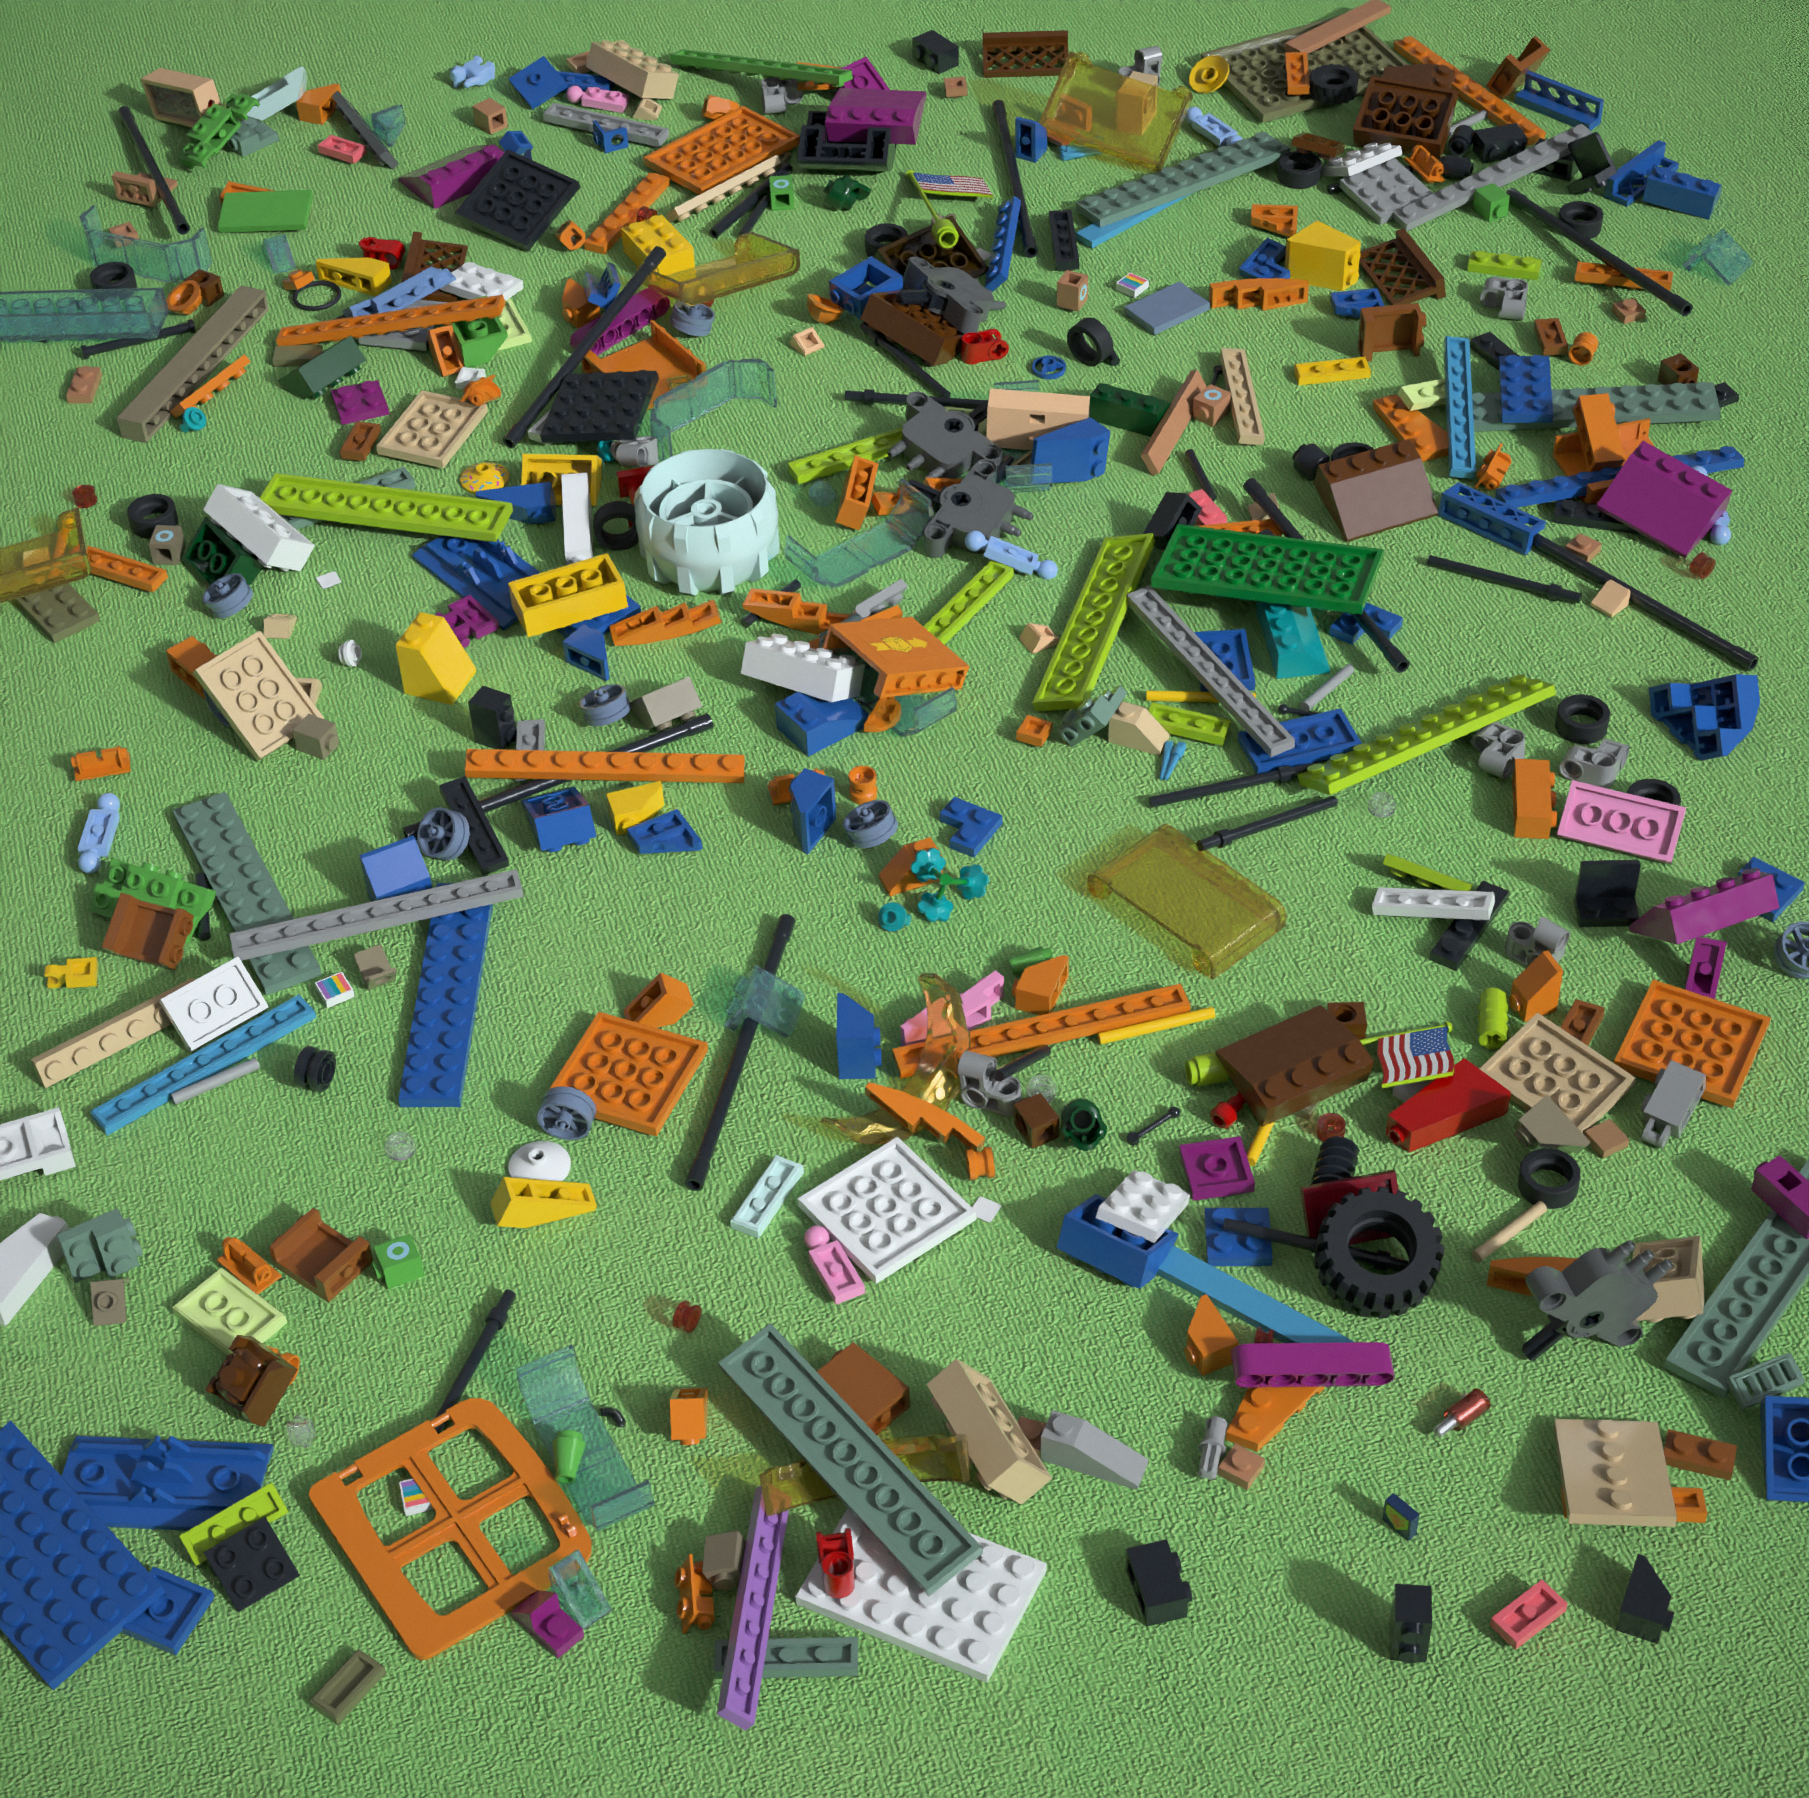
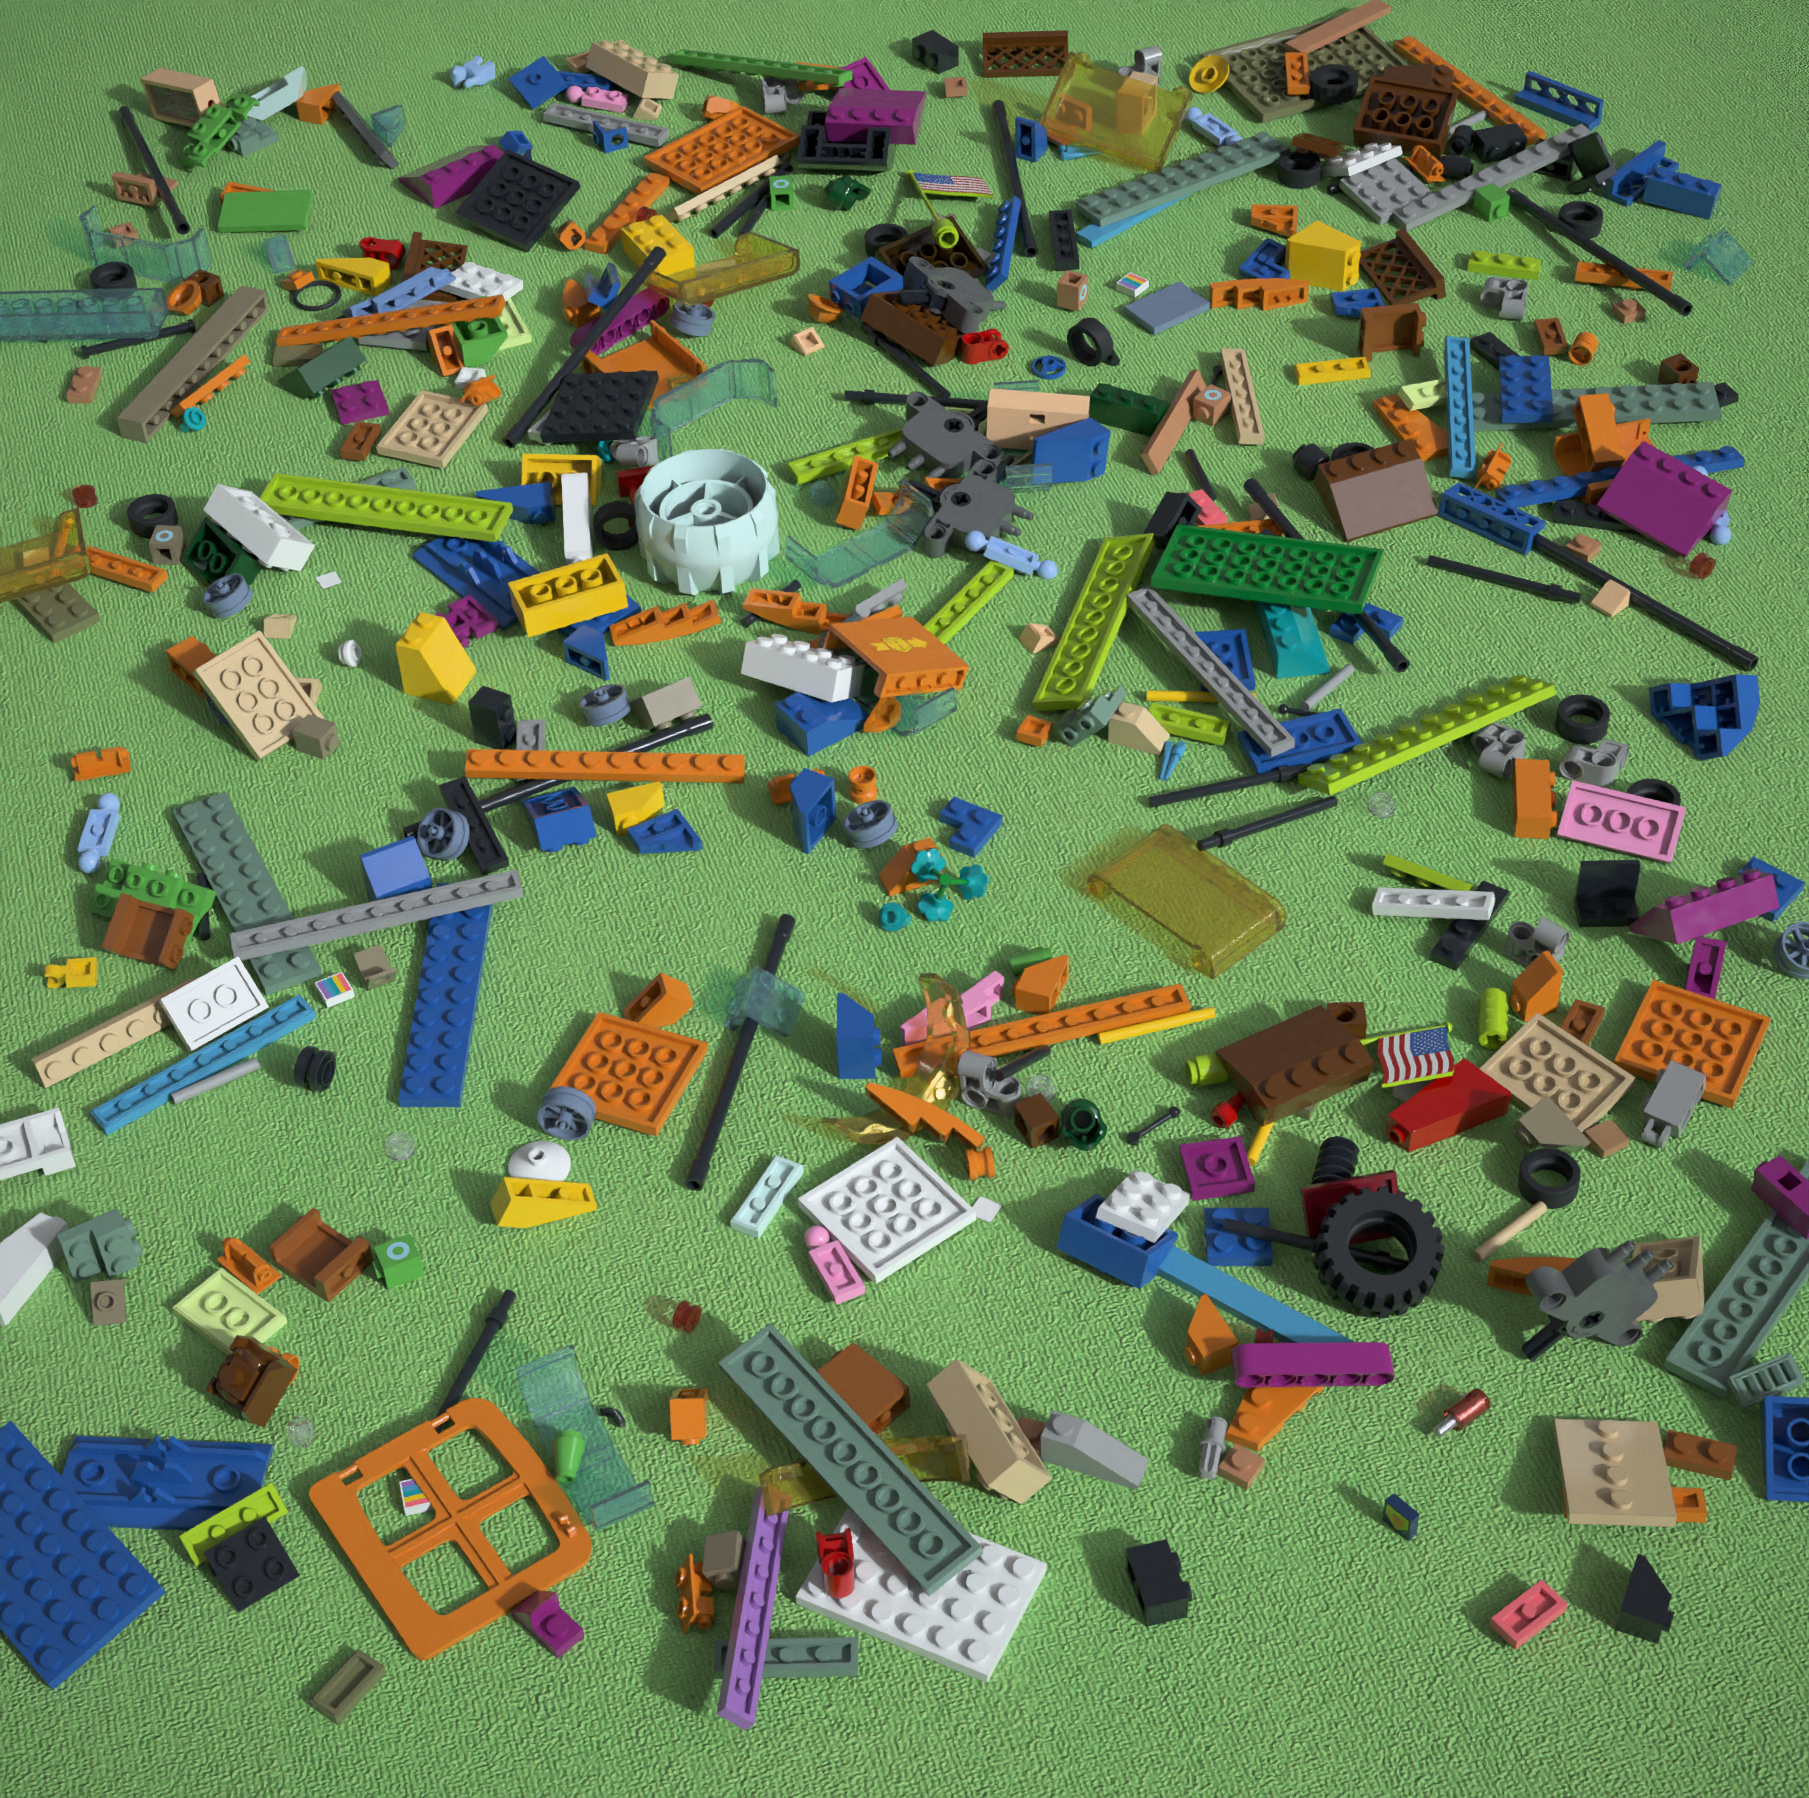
(173, 1615): blue plate -> none
(342, 149): coral plate -> none
(484, 477): yellow dish -> none
(490, 116): nougat brick -> none
(578, 1590): clear light blue slope -> none
(1333, 1120): clear red bush -> none
(1410, 1623): black brick -> none
(1512, 71): dark orange panel -> none

